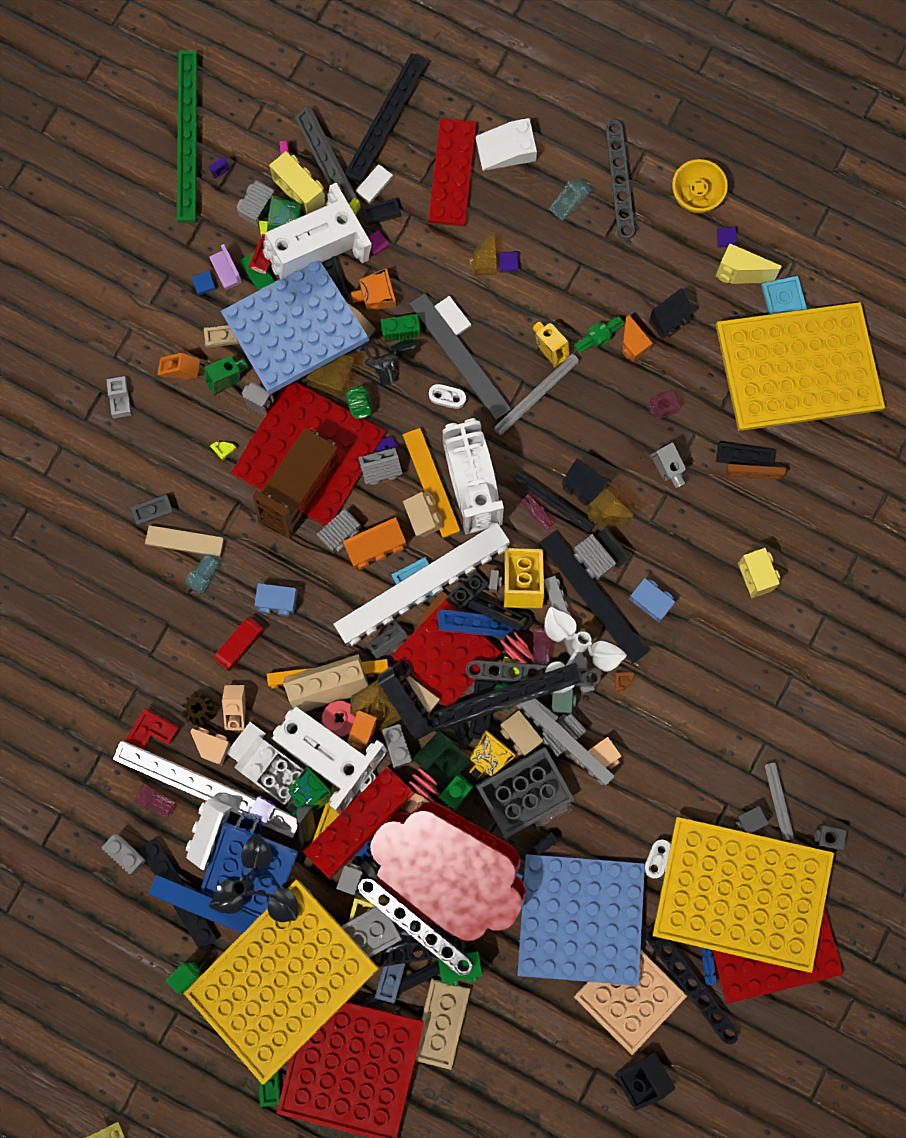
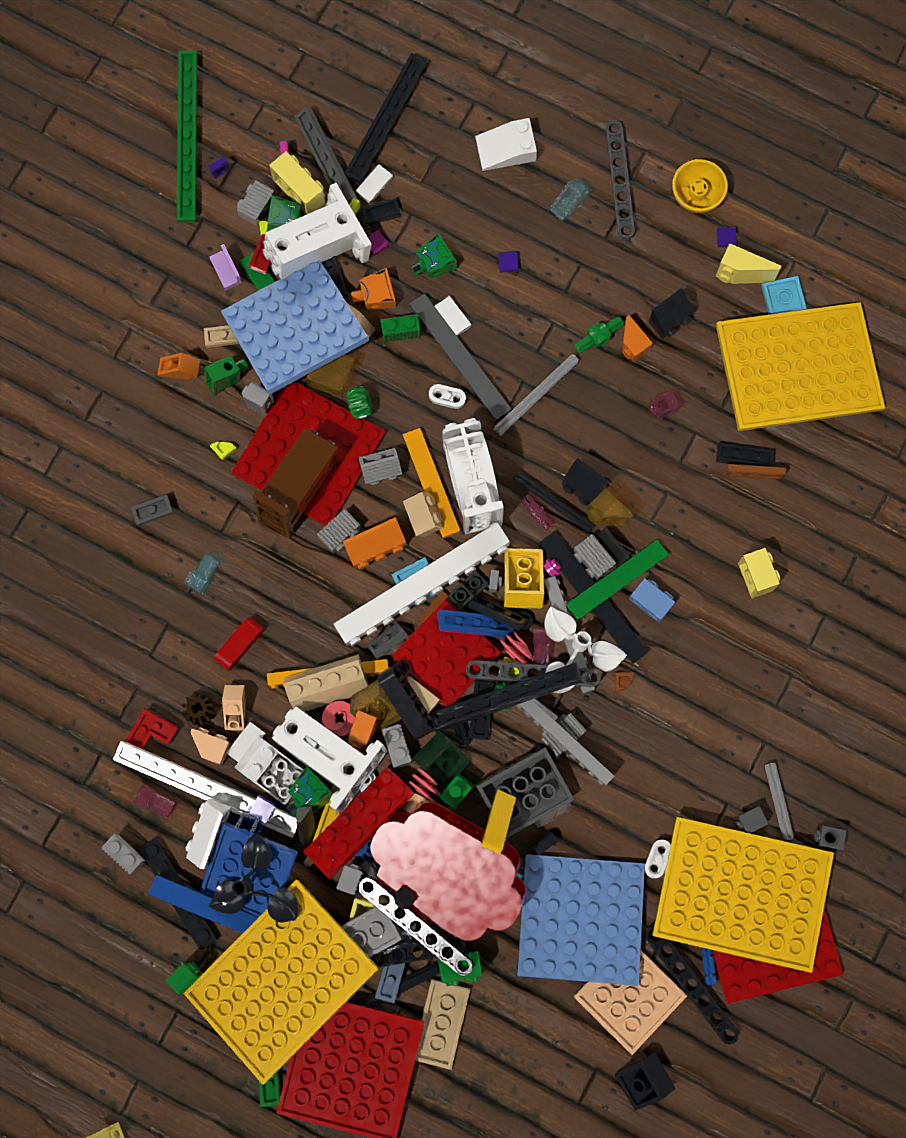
(119, 397): light grey slope -> none
(184, 541): tan tile -> none
(203, 283): blue tile -> none
(275, 599): medium blue brick -> none
(382, 363): black plant -> none
(388, 442): dark purple plant -> none
(404, 898): none -> black tile
(434, 258): none -> green torso
(452, 172): red plate -> none
(484, 257): clear yellow slope -> none
(489, 755): yellow torso -> none
(498, 822): none -> yellow tile
(521, 734): tan brick -> none
(551, 343): yellow torso -> none
(552, 567): none -> dark pink plate
(563, 702): sand green brick -> none
(605, 753): light nougat slope -> none
(617, 580): none -> green tile
(668, 457): light grey torso -> none

